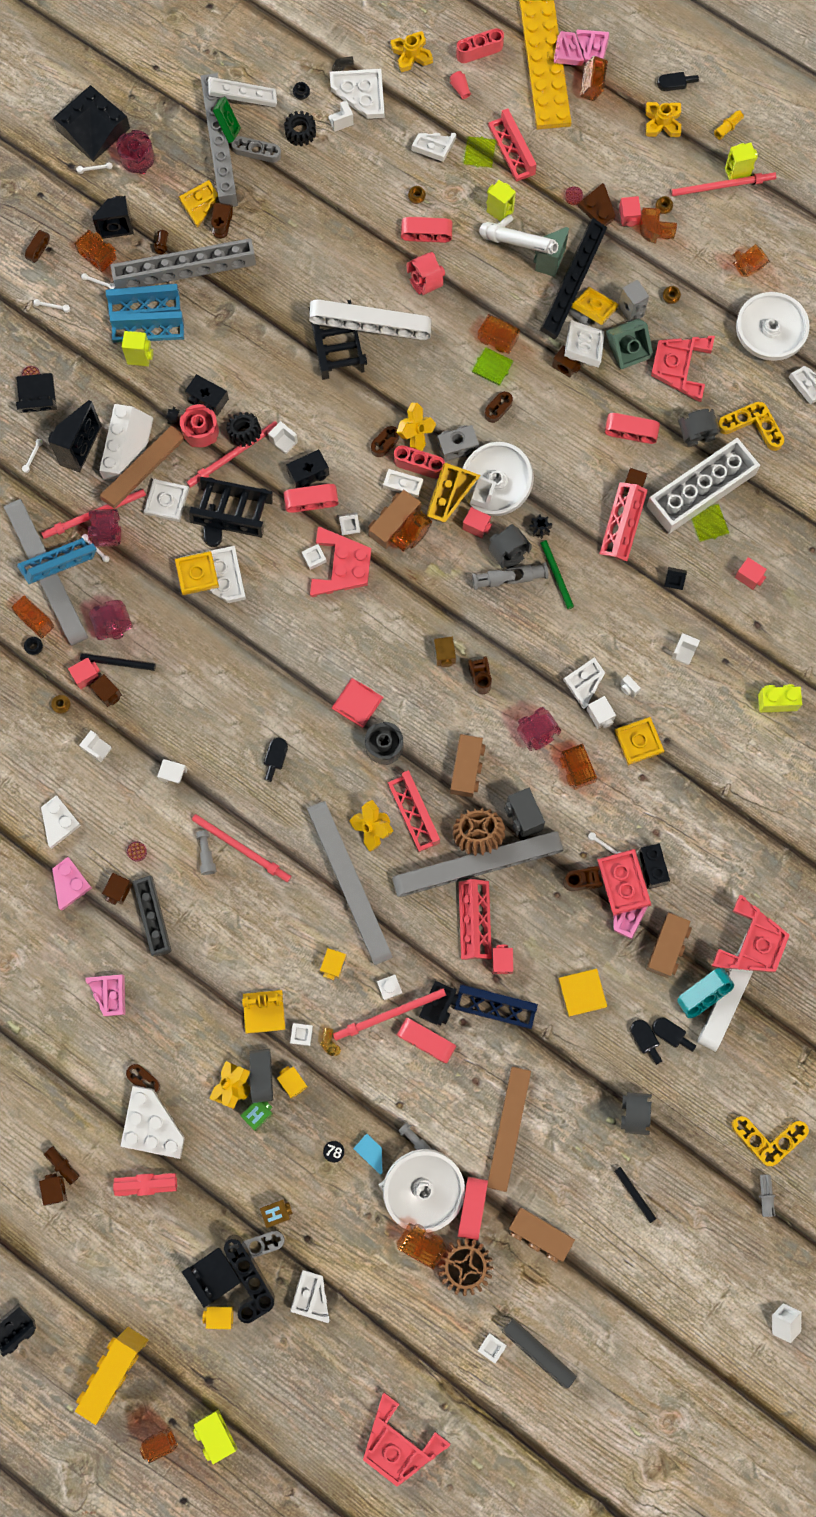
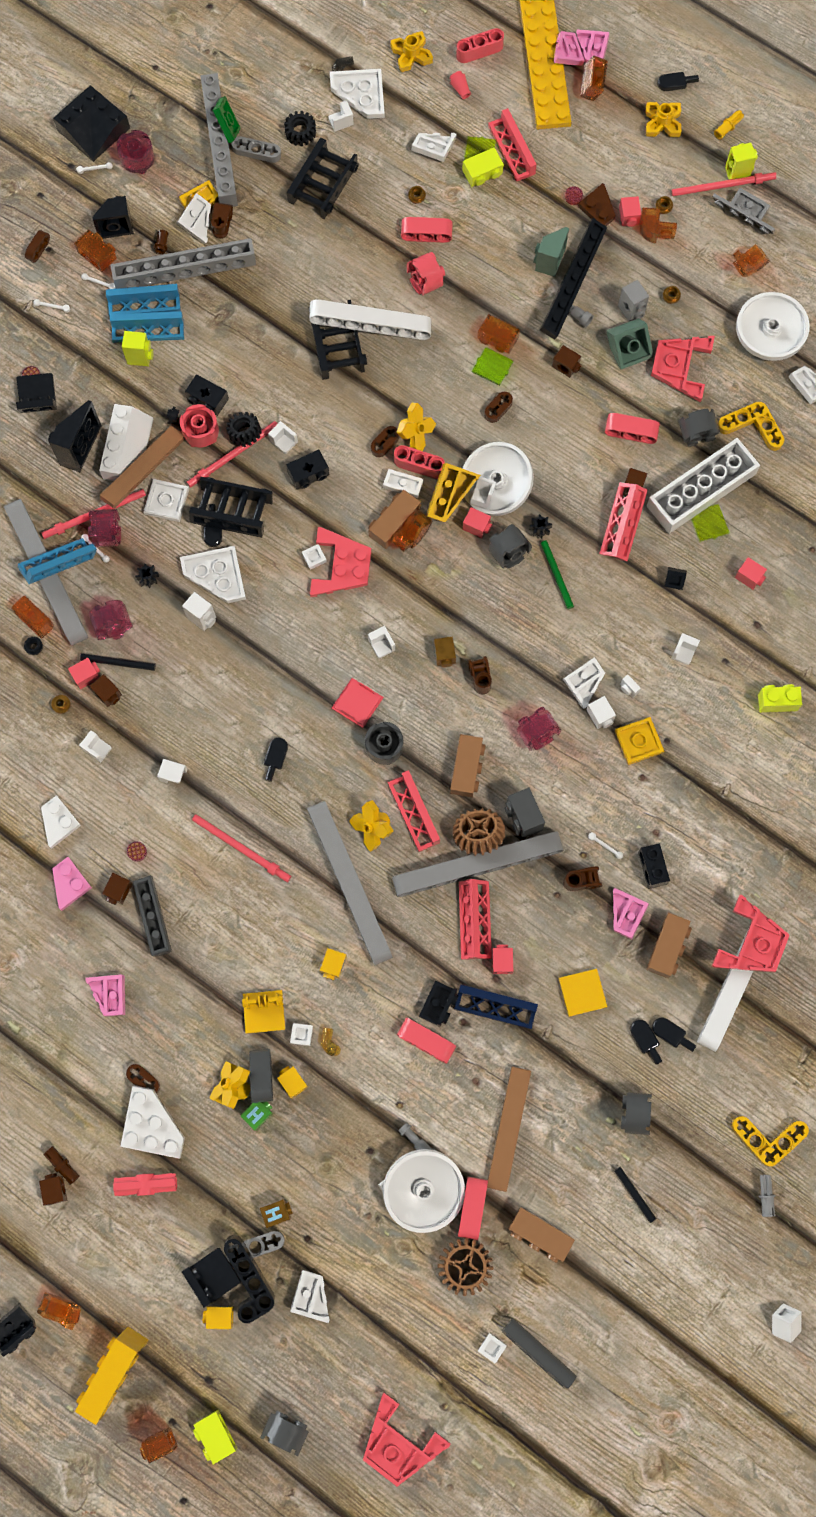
(25, 468): white hinge -> none
(59, 1310): none -> clear orange brick
(146, 570): none -> black gear
(196, 218): none -> white wing
(196, 573): yellow tile -> none
(199, 611): none -> white brick
(207, 866): light grey piece -> none
(242, 92): white tile -> none
(284, 1433): none -> dark grey brick
(301, 86): black plate -> none
(311, 498): coral beam -> none
(313, 165): none -> black fence
(333, 1151): black sticker -> none
(349, 523): white slope -> none
(353, 1029): coral bar -> none
(371, 1152): medium azure tile -> none
(381, 642): none -> white panel
(389, 987): white plate -> none
(421, 1245): clear orange brick -> none
(450, 450): light grey brick -> none
(483, 167): none -> neon yellow brick
(497, 577): light grey piece -> none
(498, 233): white cylinder -> none
(500, 200): neon yellow brick -> none
(577, 766): clear orange brick -> none
(584, 343): white plate -> none
(595, 305): yellow tile -> none
(624, 882): coral tile -> none
(705, 992): teal beam -> none
(749, 207): none -> light grey bracket

